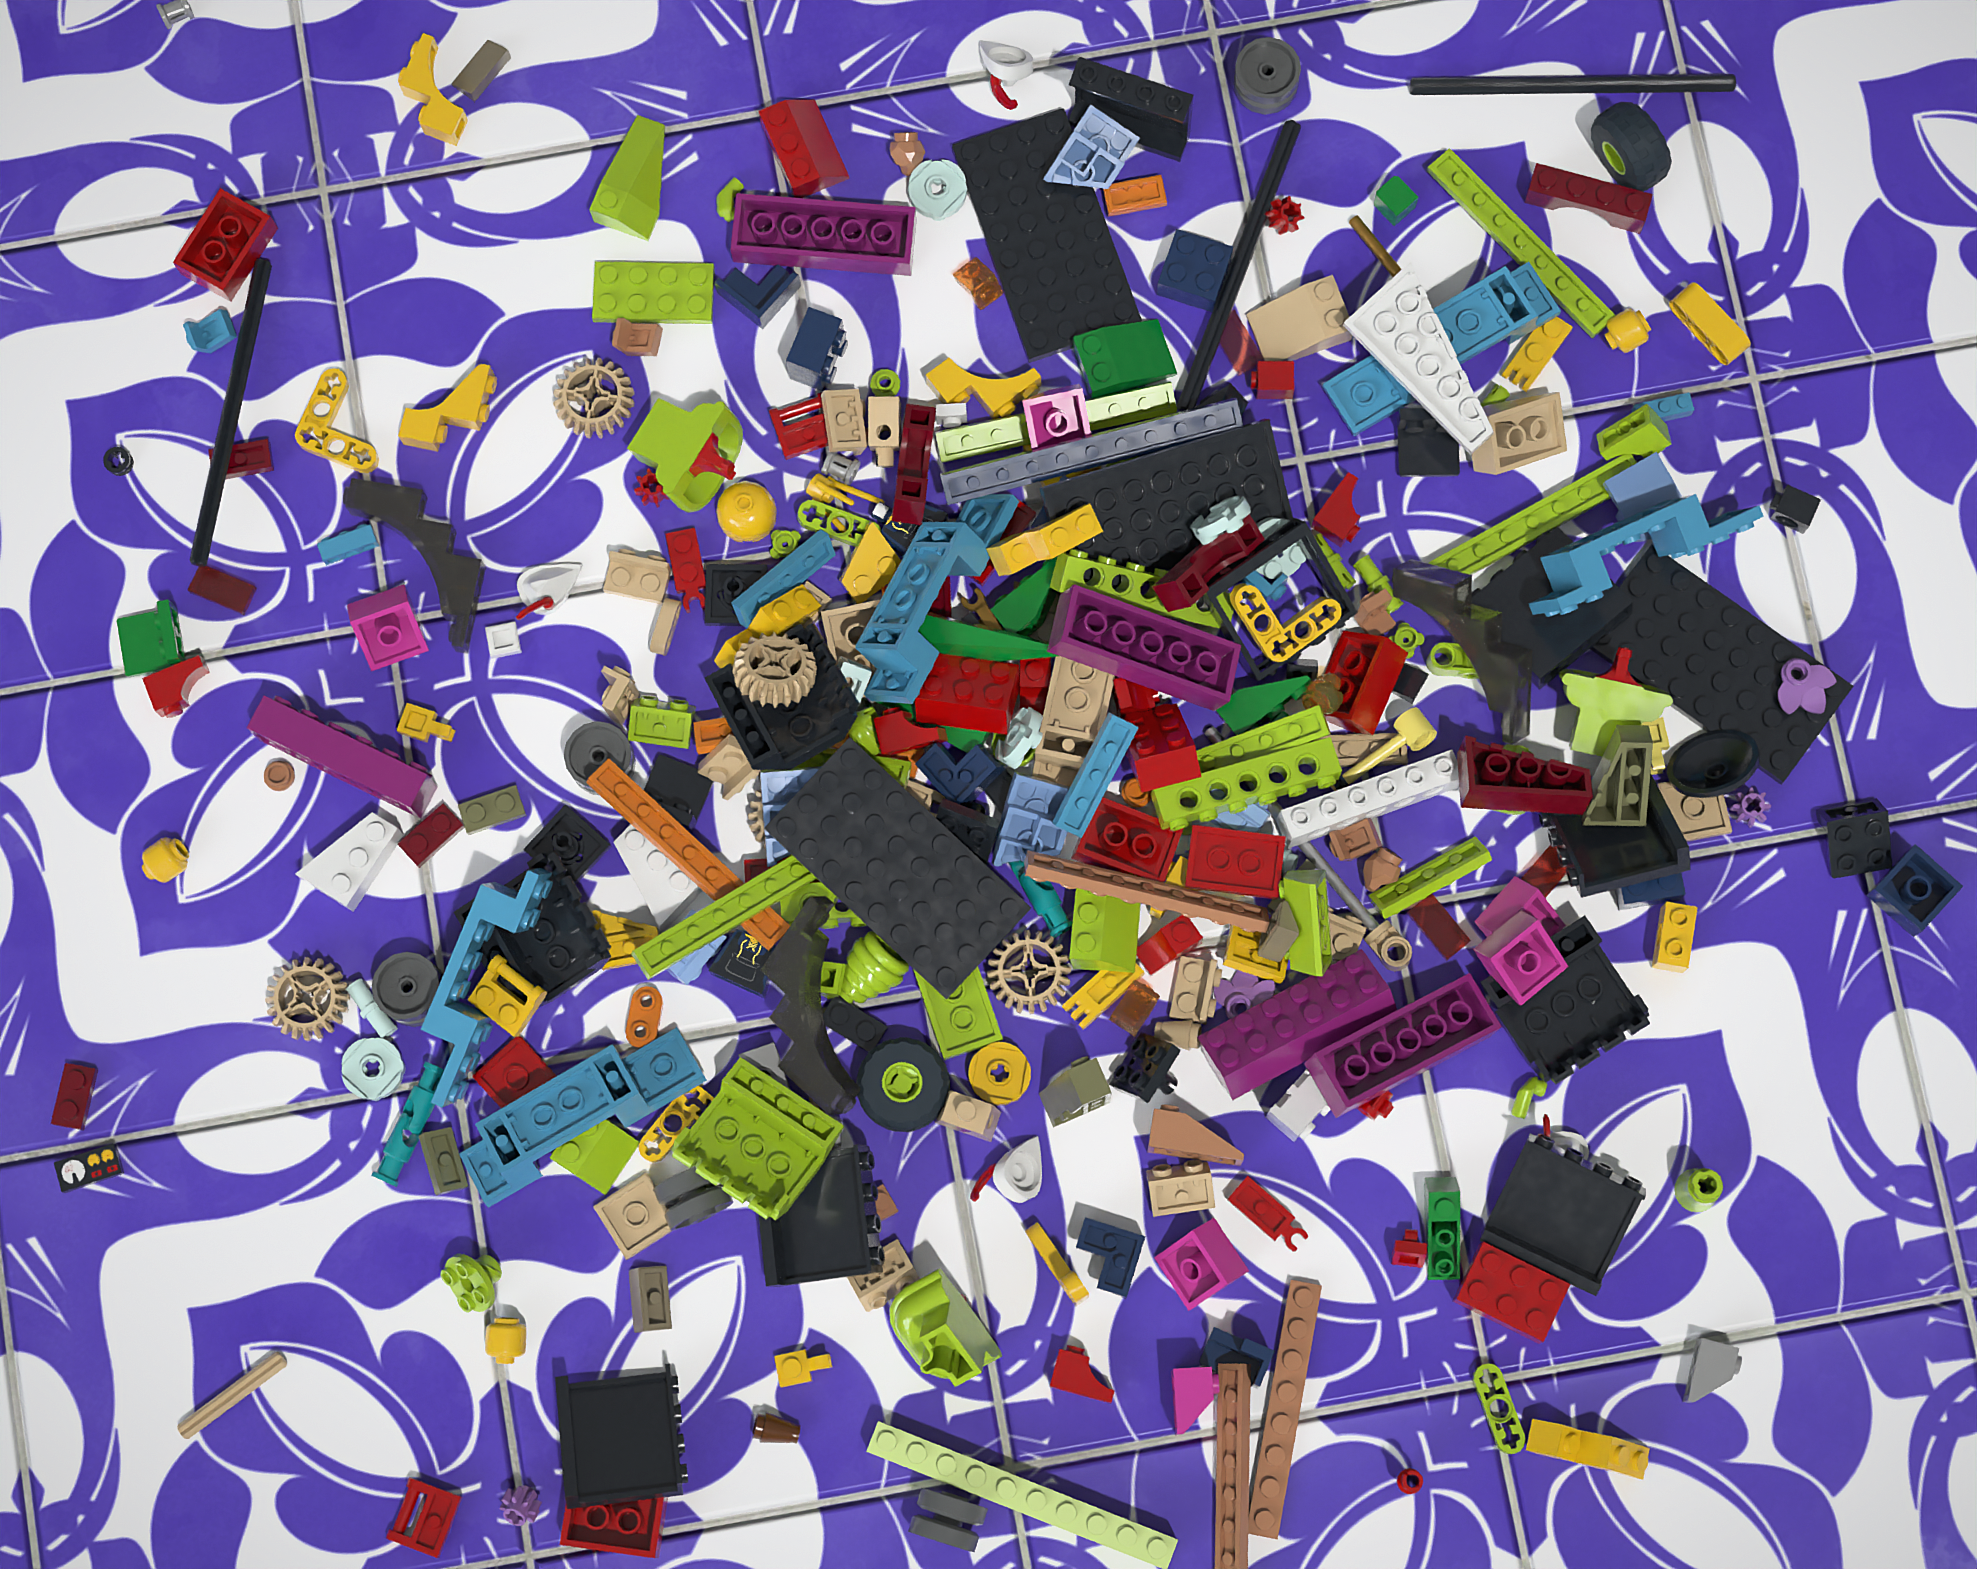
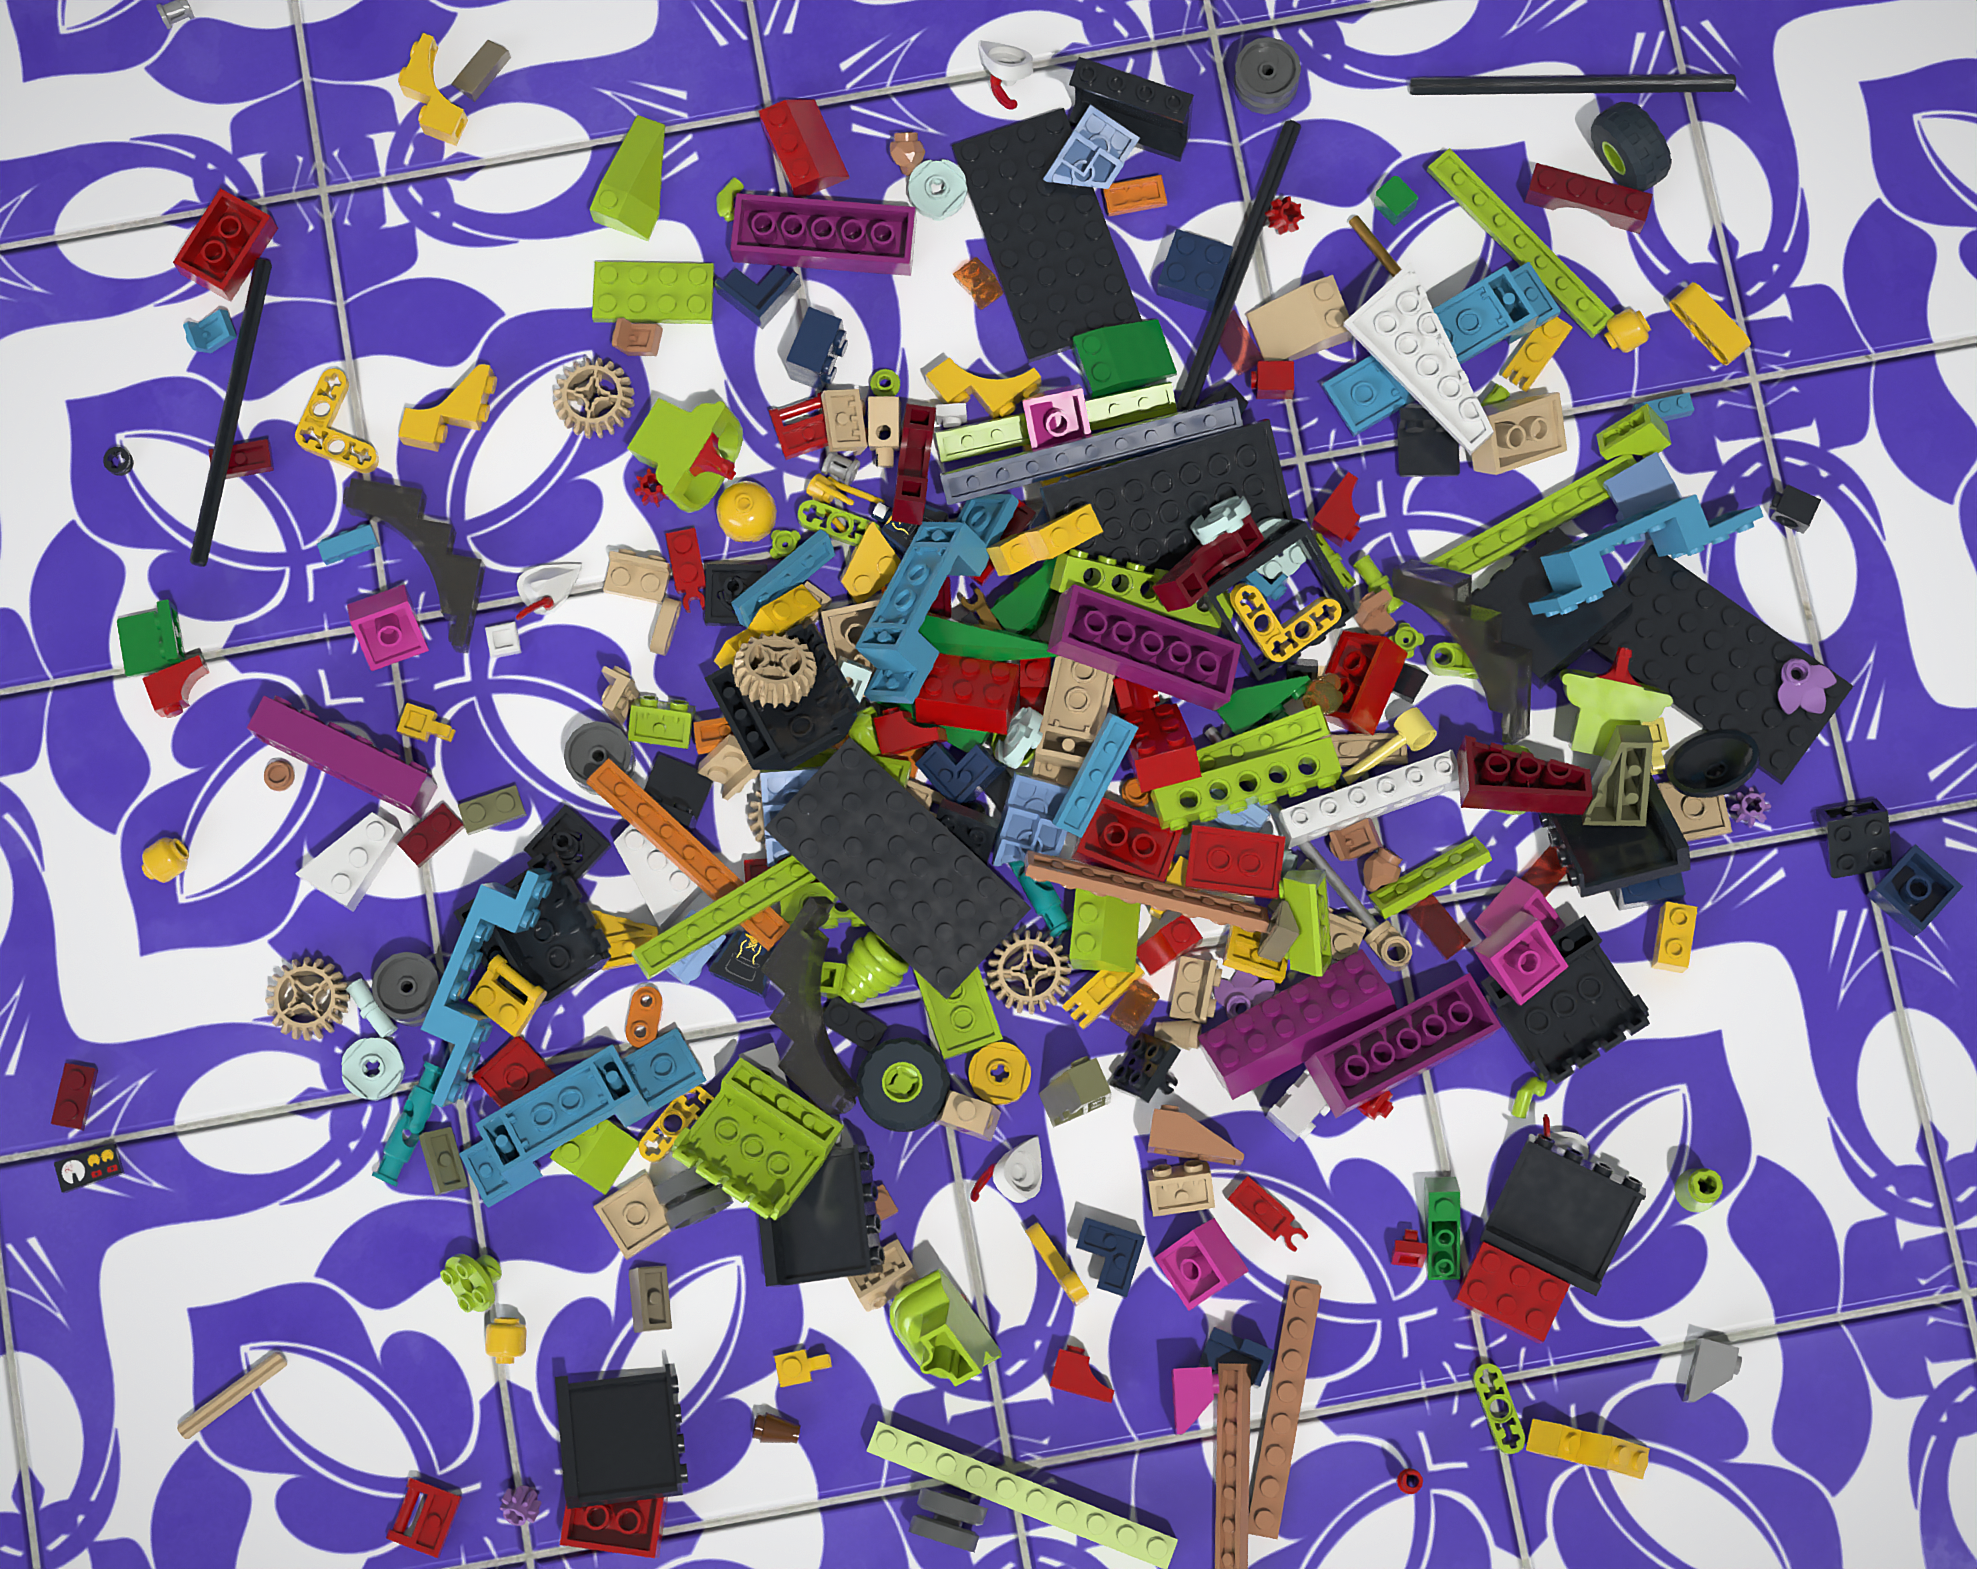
(222, 589): clear red tile -> none

